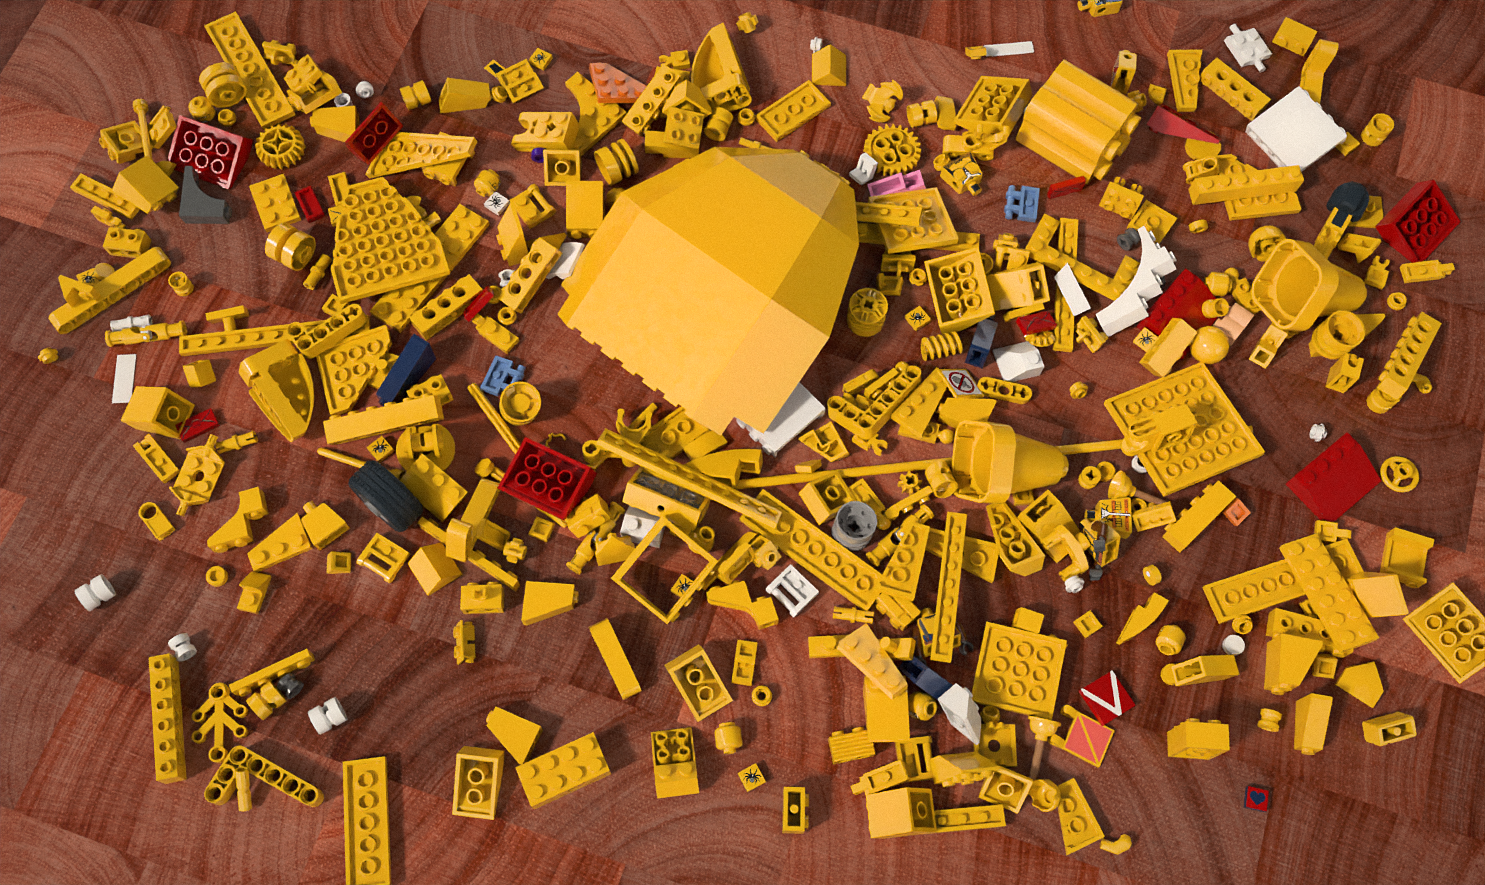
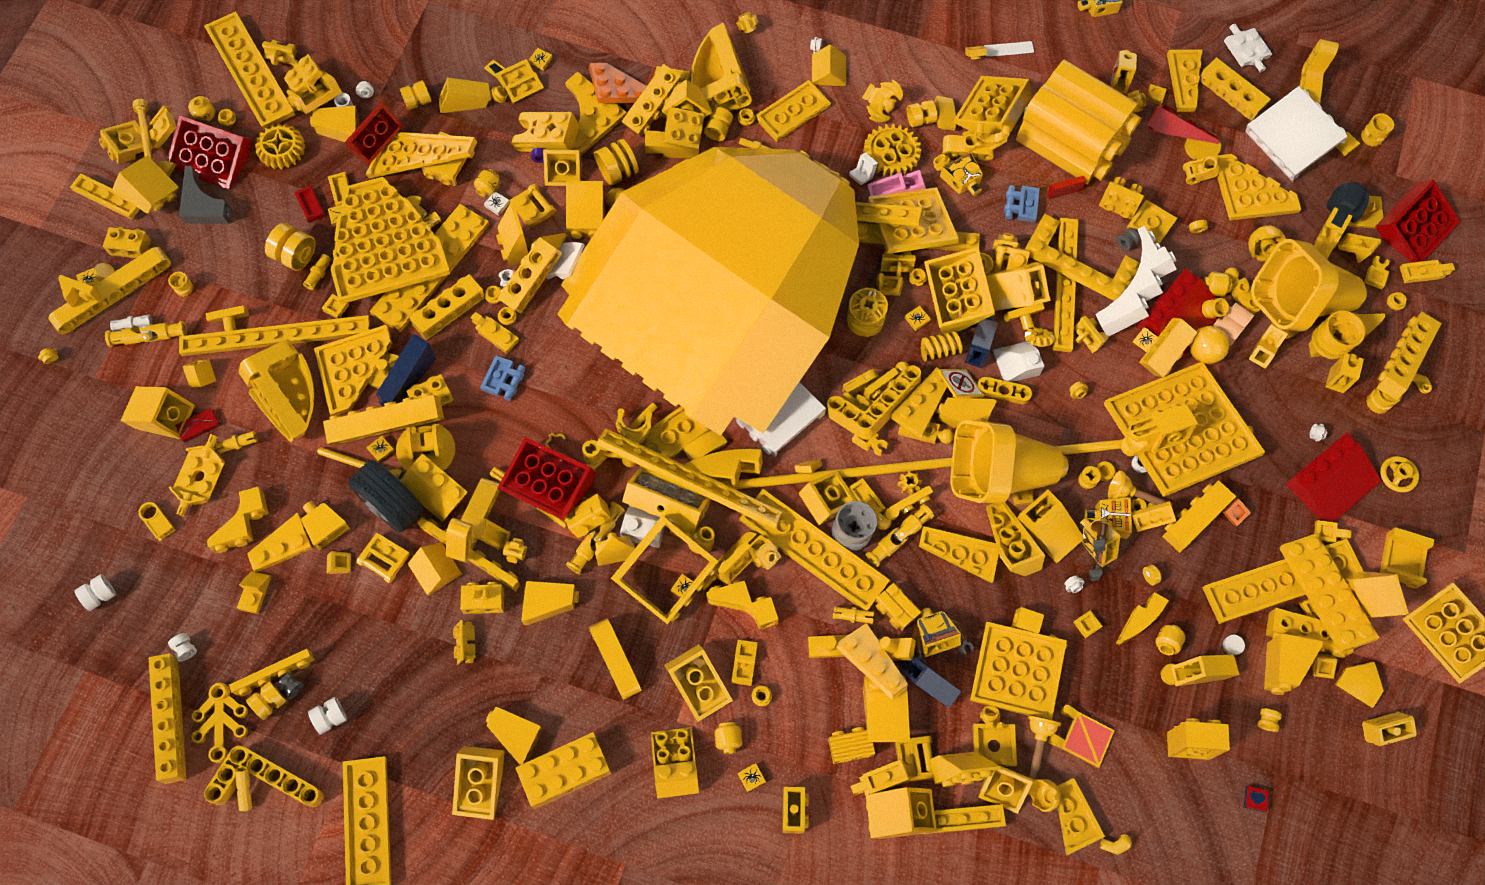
(105, 216): yellow plate -> none
(124, 378): white sticker -> none
(156, 459): yellow plate -> none
(217, 576): yellow tile -> none
(222, 85): yellow wheel -> none
(275, 202): yellow plate -> none
(329, 328): yellow beam -> none
(478, 303): red tile -> none
(484, 467): yellow tile -> none
(494, 417): yellow axle -> none
(520, 403): yellow wheel -> none
(541, 529): yellow tile -> none
(678, 60): yellow plate -> none
(797, 586): white plate -> none
(826, 442): yellow slope -> none
(904, 567): yellow wing -> none
(921, 706): yellow head -> none
(941, 479): yellow wheel -> none
(948, 587): yellow plate -> none
(962, 712): white slope -> none
(1036, 323): red tile -> none
(1071, 290): white sticker -> none
(1074, 546): yellow connector -> none
(1107, 698): red tile -> none
(1242, 624): yellow plate -> none
(1245, 184): yellow brick -> none
(1294, 36): yellow brick -> none
(1311, 722): yellow slope -> none

